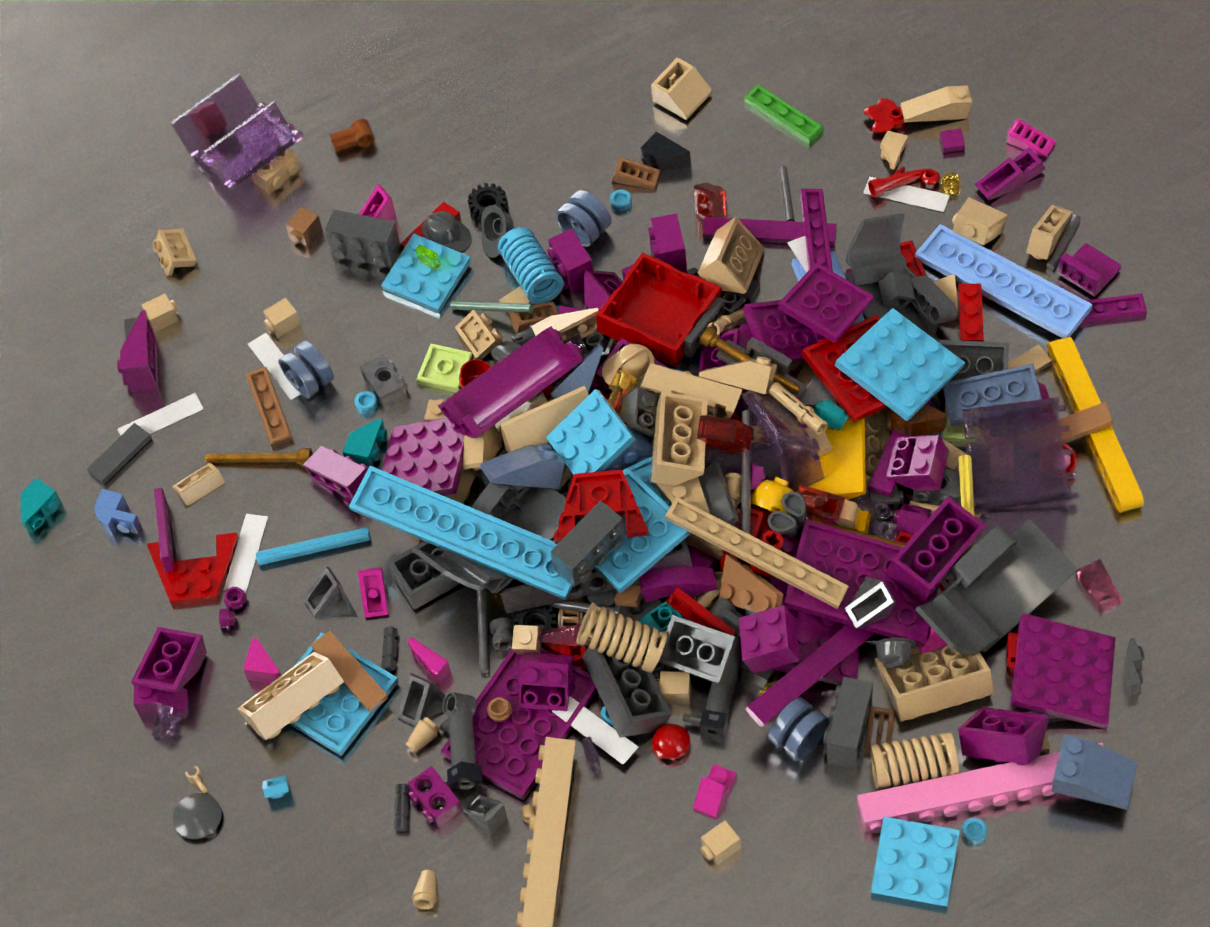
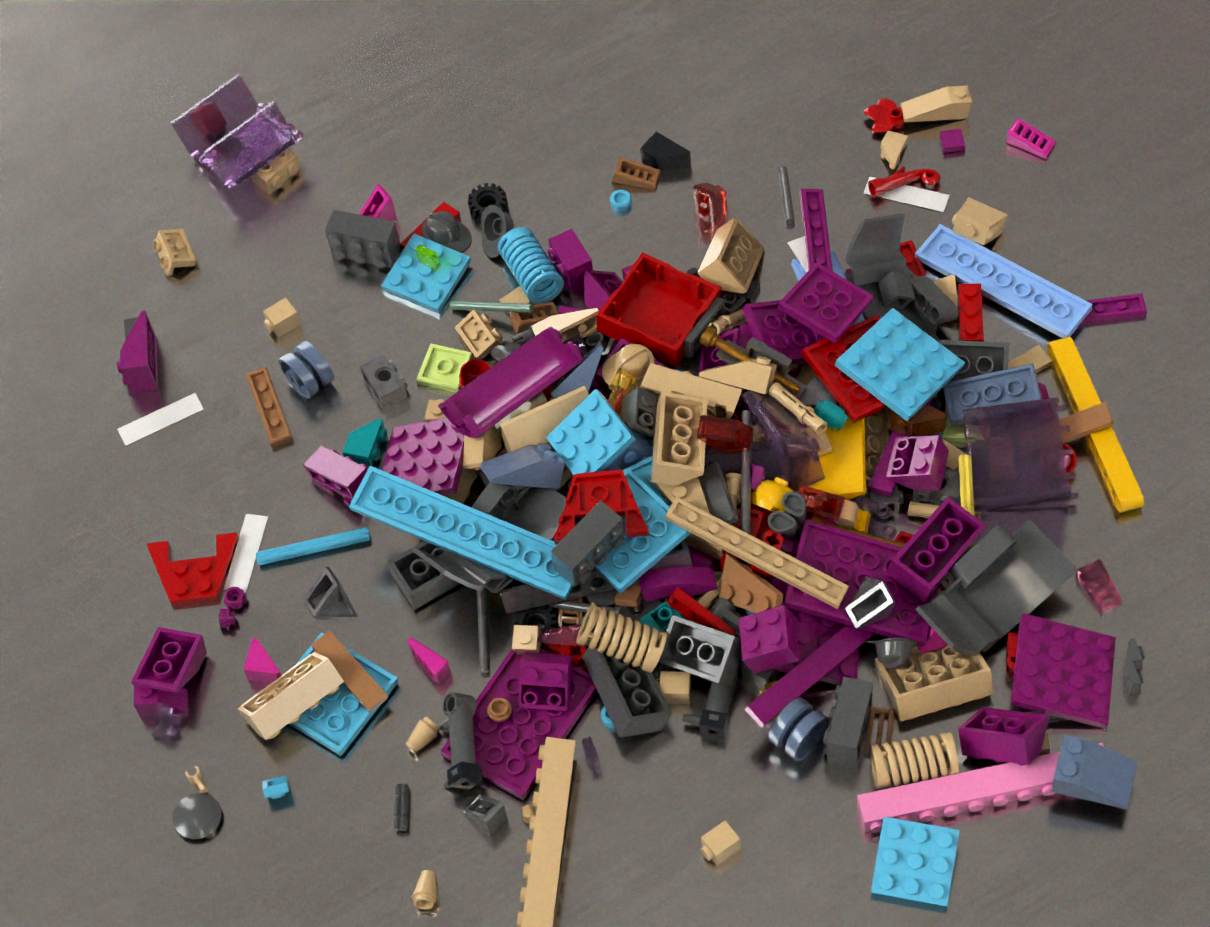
(37, 504): teal slope -> none
(111, 513): medium blue brick -> none
(119, 453): dark grey tile -> none
(161, 312): tan brick -> none
(164, 530): magenta tile -> none
(199, 484): tan slope -> none
(269, 356): white sticker -> none
(299, 457): pearl gold piece -> none
(303, 226): medium nougat brick -> none
(358, 134): dark orange piece -> none
(366, 402): medium azure tile -> none
(373, 592): dark pink slope -> none
(389, 648): dark grey axle -> none
(420, 700): flat silver slope -> none
(437, 795): magenta brick -> none
(502, 630): flat silver wheel -> none
(585, 216): sand blue wheel -> none
(599, 731): white sticker -> none
(667, 241): magenta brick -> none
(670, 742): red hair -> none
(680, 89): tan slope -> none
(714, 790): dark pink slope -> none
(766, 230): magenta tile -> none
(783, 114): bright green tile -> none
(910, 518): magenta brick -> none
(950, 178): clear yellow bush -> none
(974, 831): medium azure tile -> none
(1010, 174): magenta slope -> none
(1048, 232): tan slope -> none
(1062, 244): flat silver bar -> none
(1088, 269): magenta bracket -> none

